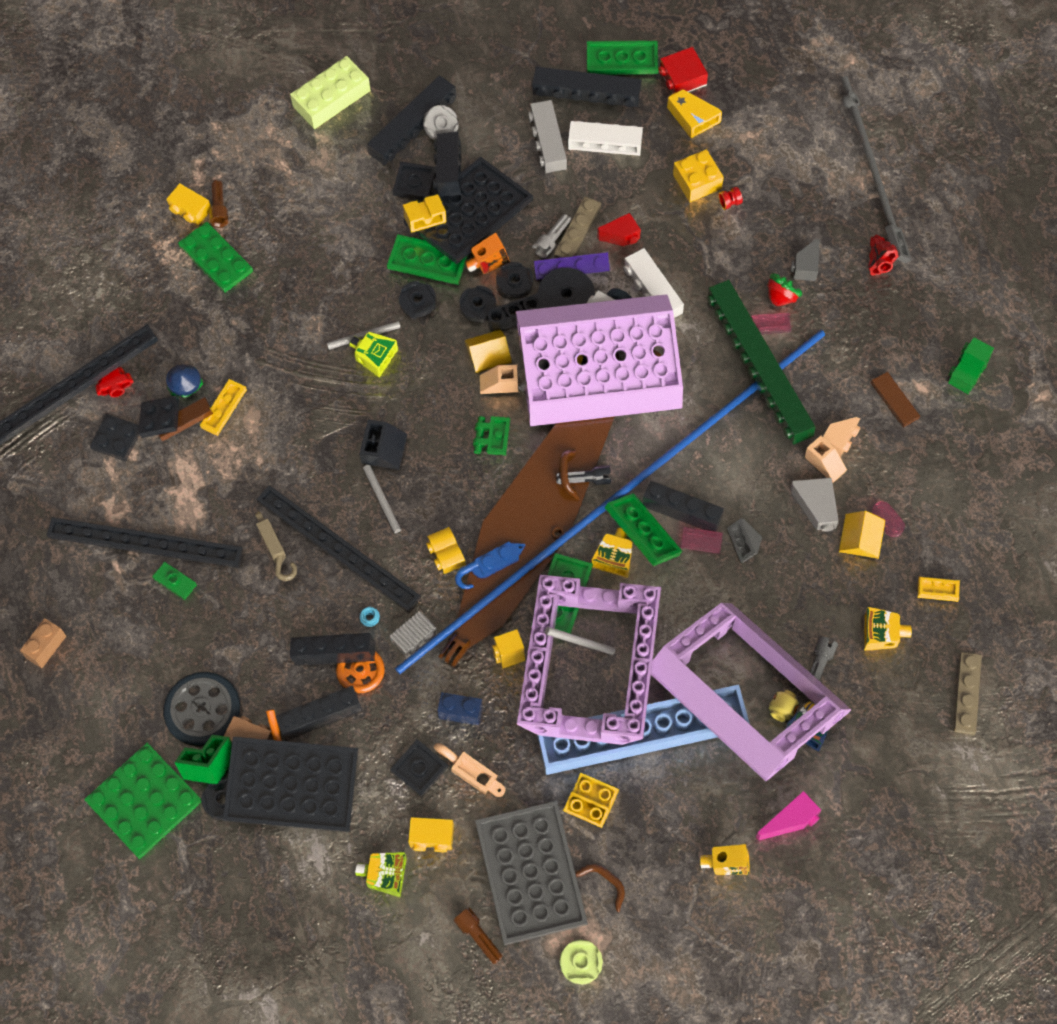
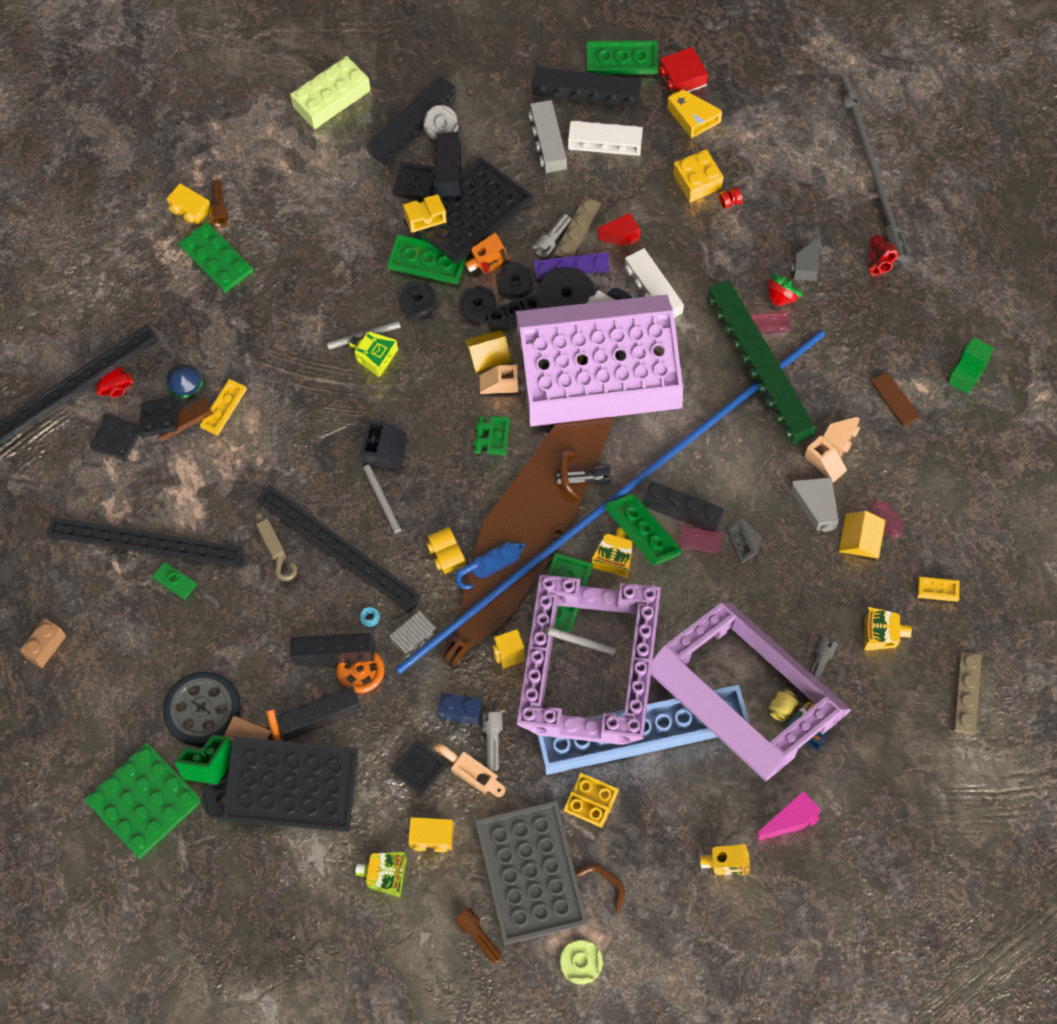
(492, 726): none -> light grey piece

